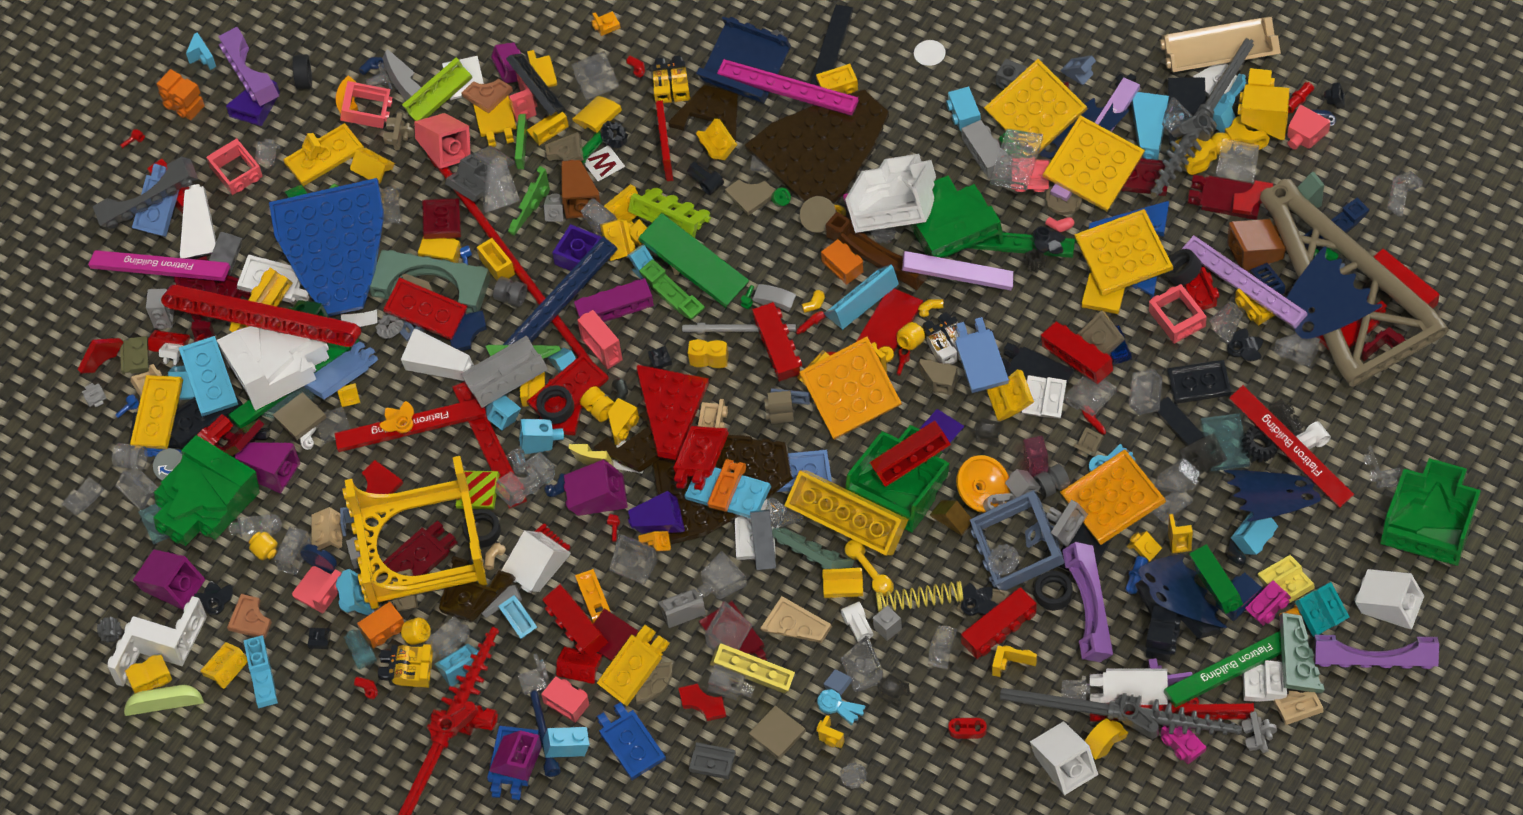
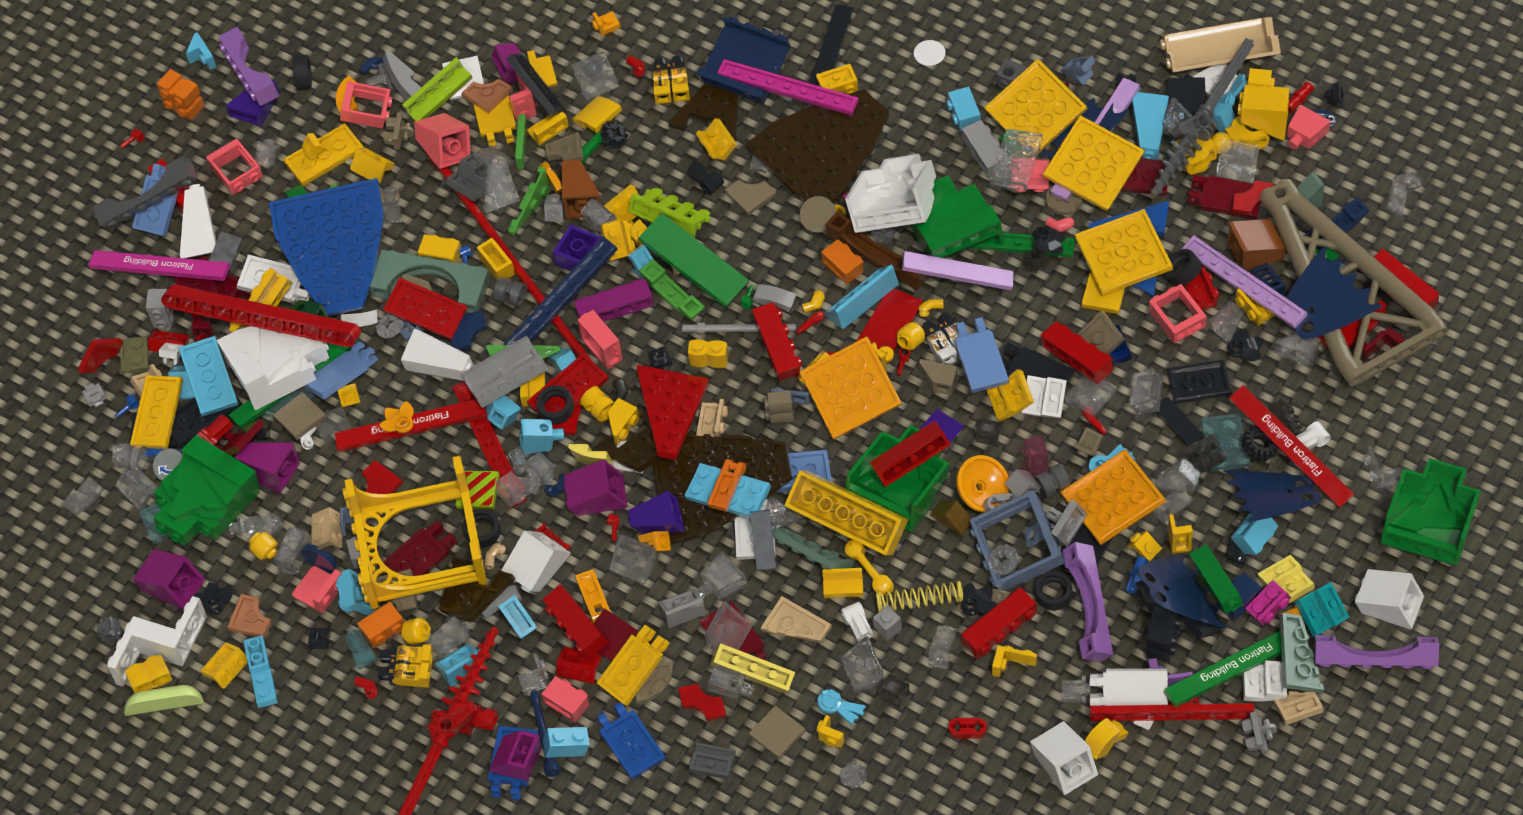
(441, 218): dark red tile -> none
(552, 178): none -> light orange tile
(603, 163): white sticker -> none
(664, 140): red tile -> none
(699, 455): red tile -> none
(781, 197): green tile -> none
(838, 682): sand blue tile -> none
(1143, 719): dark grey piece -> none
(1186, 746): dark pink bracket -> none

